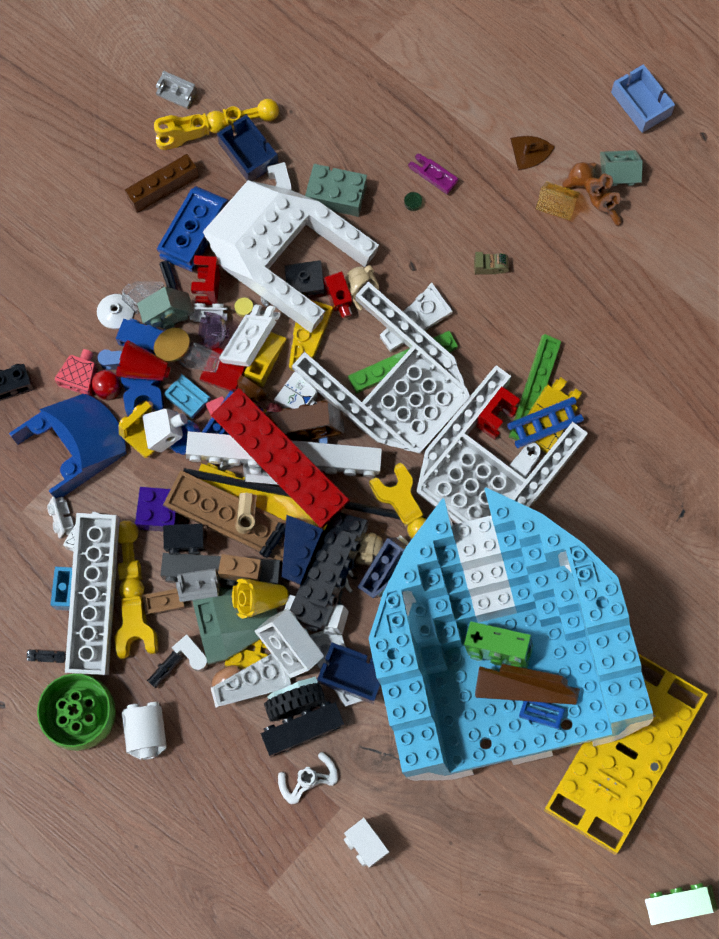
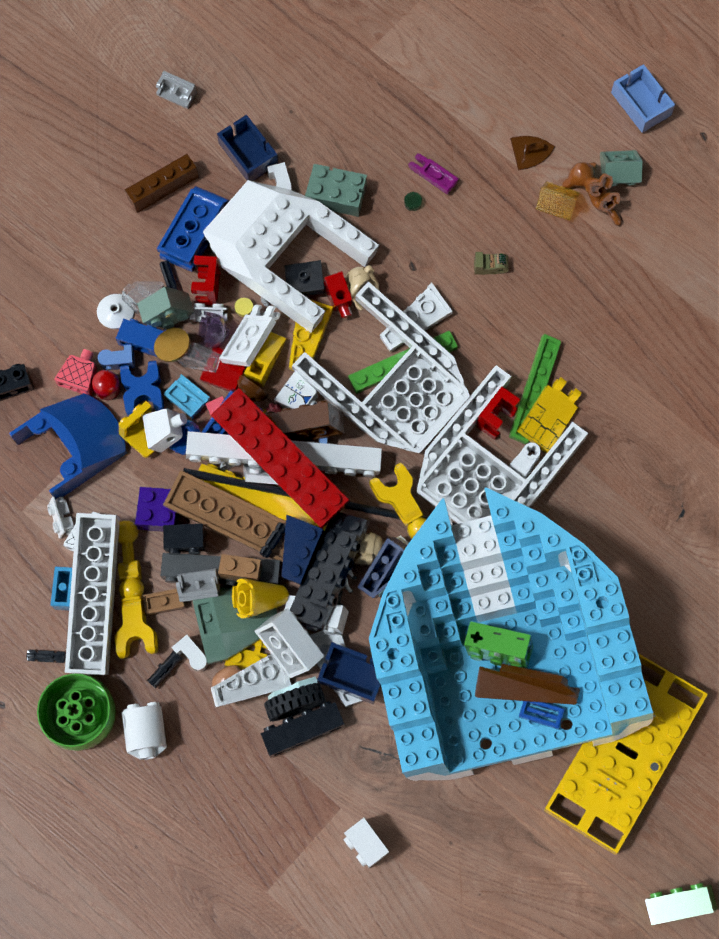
(141, 364): red cone -> none
(184, 128): yellow piece -> none
(246, 511): tan piece -> none
(308, 779): white piece -> none
(540, 432): blue bar -> none

